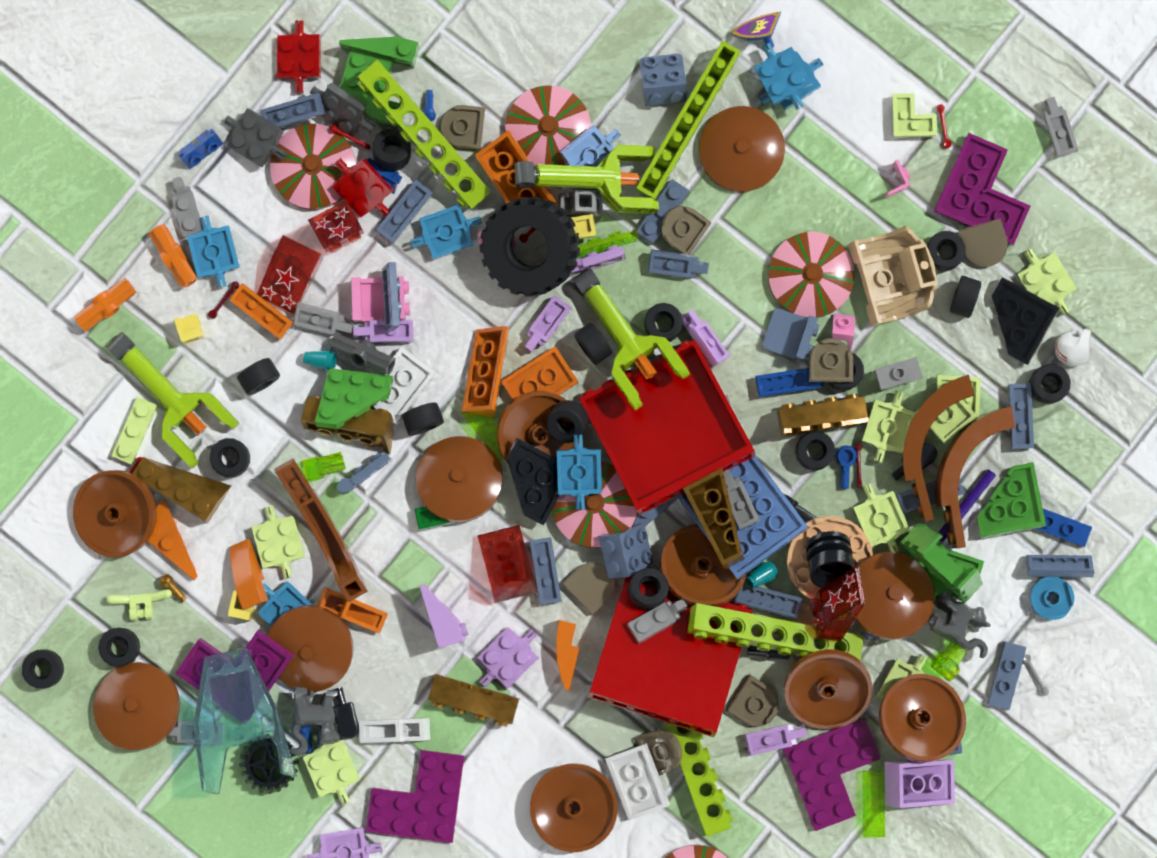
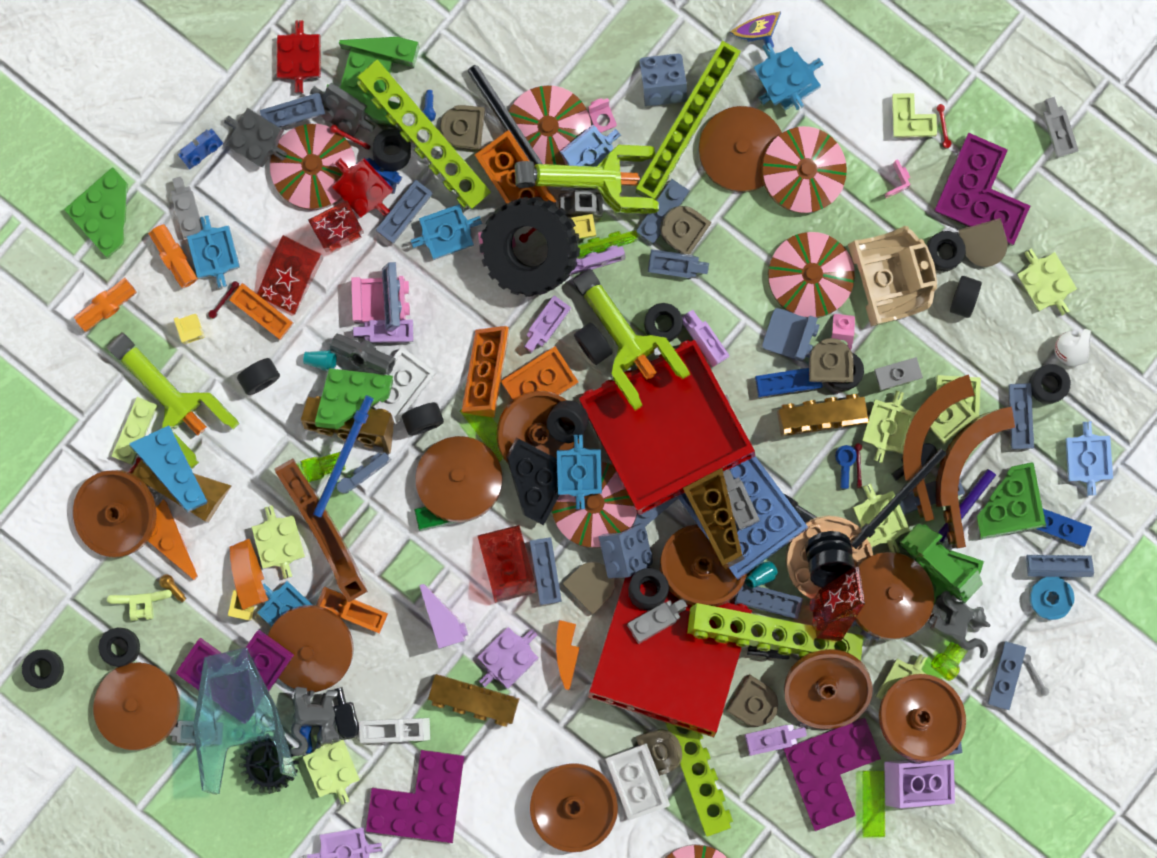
(102, 212): none -> bright green plate
(166, 460): none -> dark azure wing
(229, 444): black tyre -> none
(321, 319): light grey hinge -> none
(360, 417): none -> blue bar
(501, 112): none -> black axle
(598, 108): none -> bright pink bracket
(803, 169): none -> dish
(815, 464): black tyre -> none
(869, 529): none -> black bar
(1022, 319): black plate -> none
(1089, 458): none -> light blue plate

